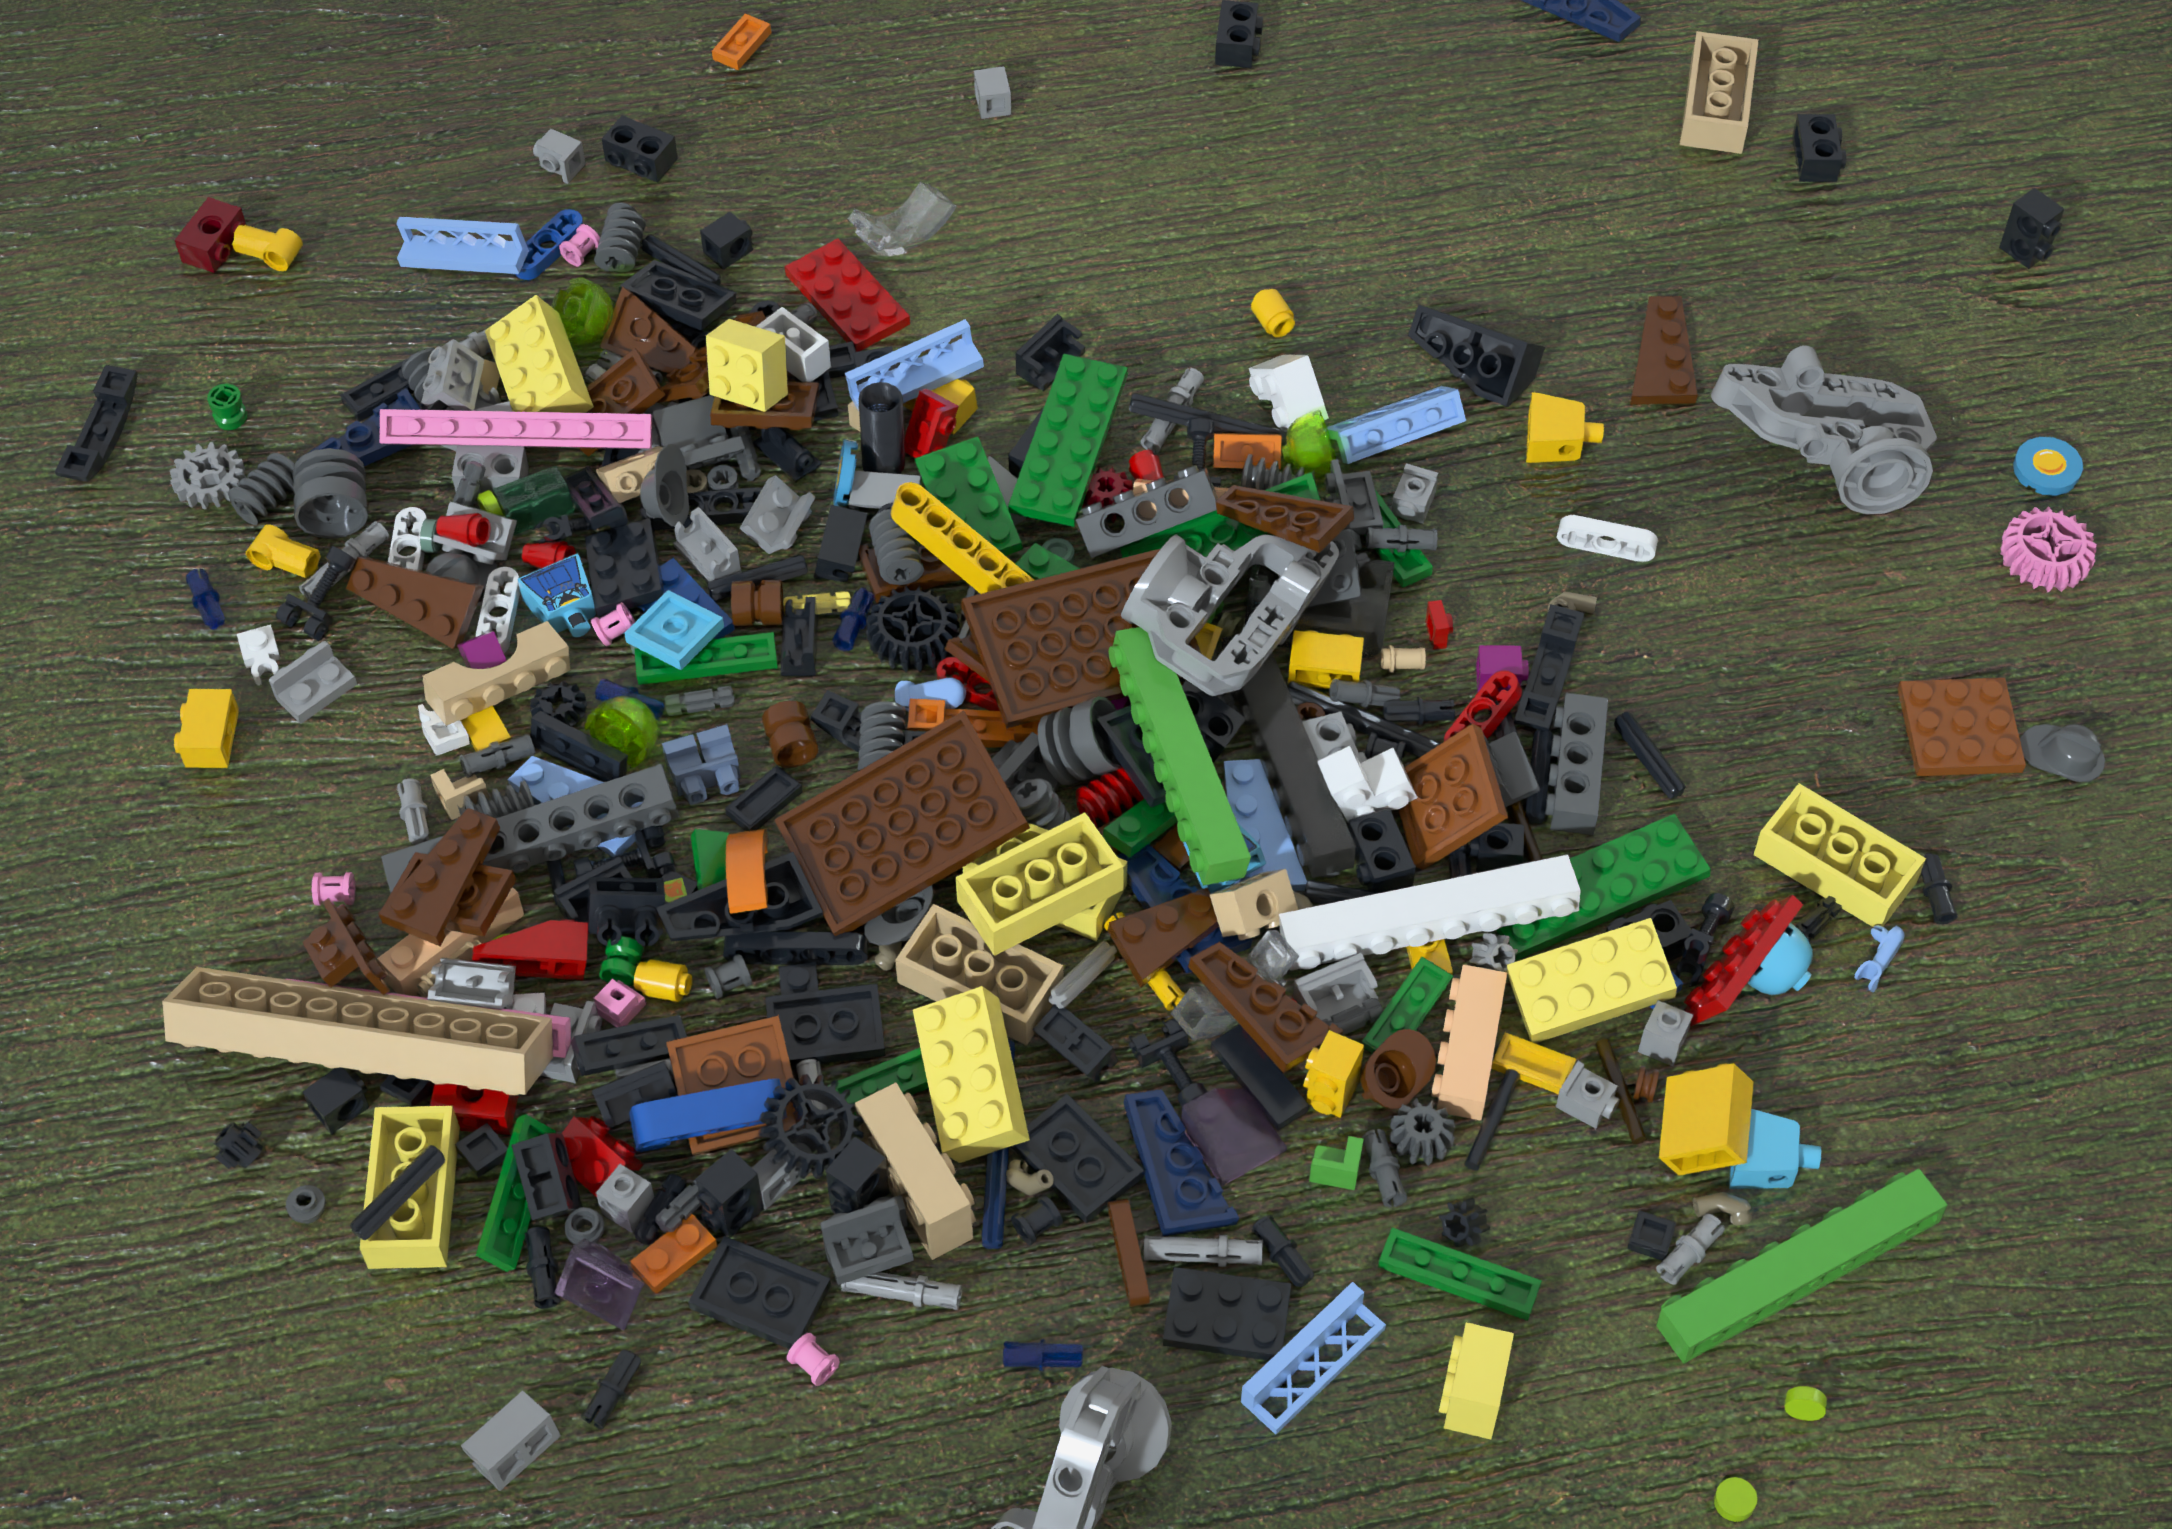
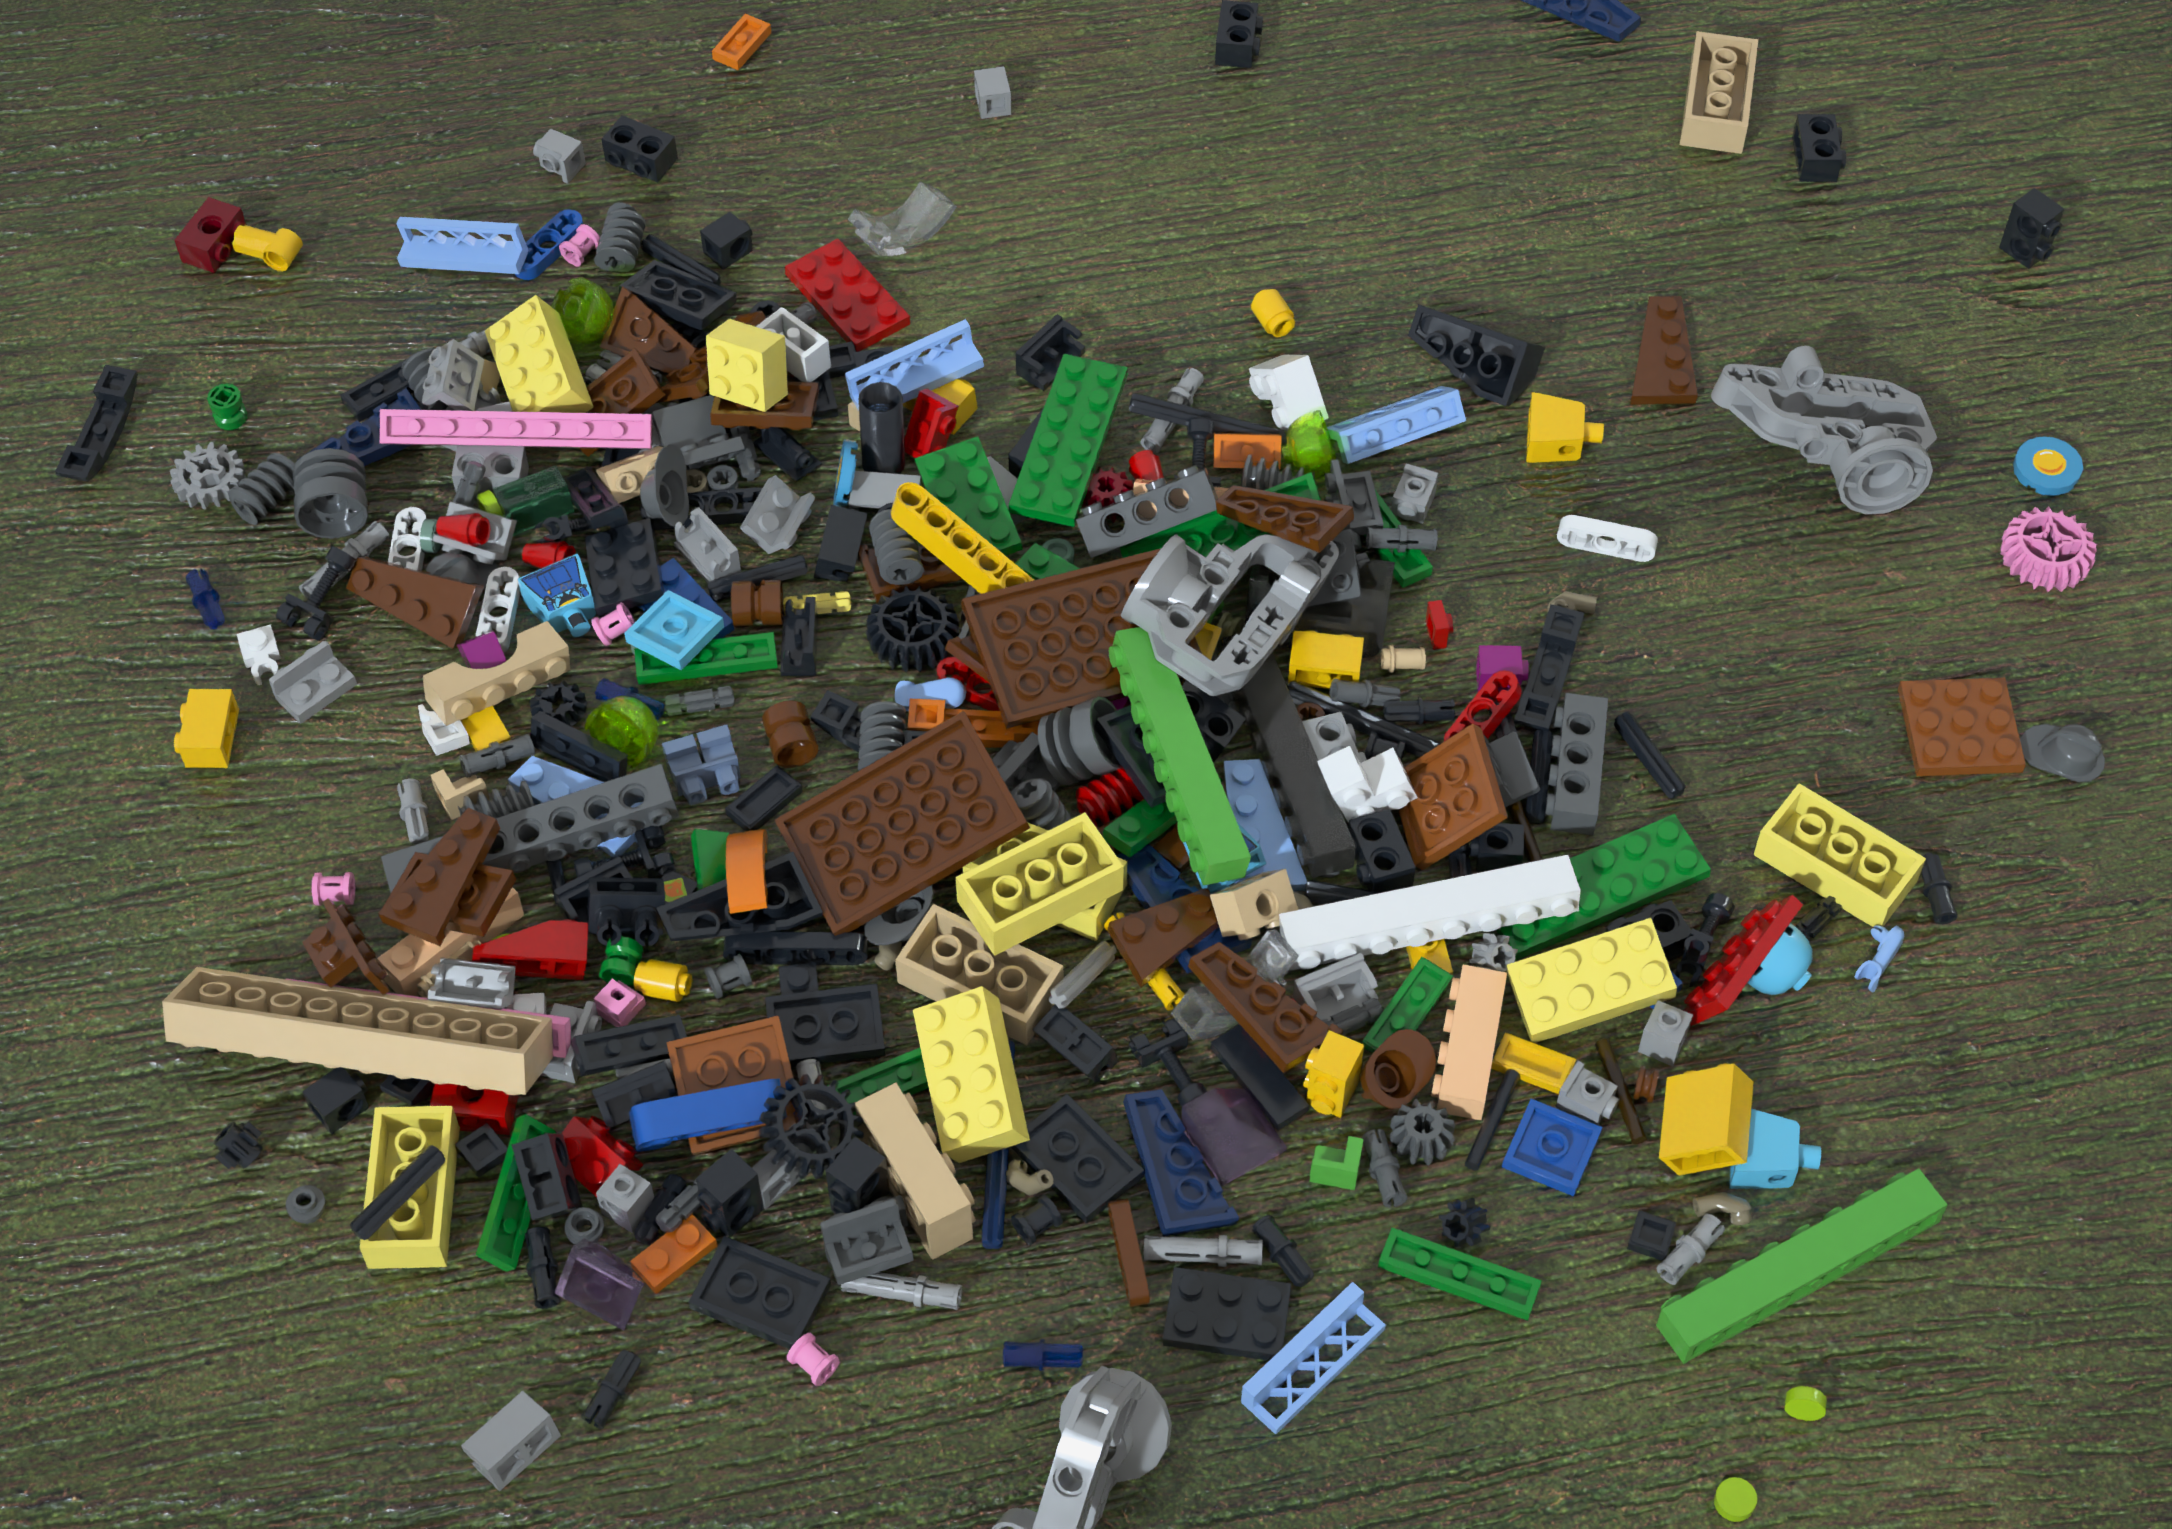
(275, 549): yellow piece -> none
(853, 620): clear blue axle -> none
(1475, 1380): light yellow brick -> none
(1552, 1147): none -> blue tile

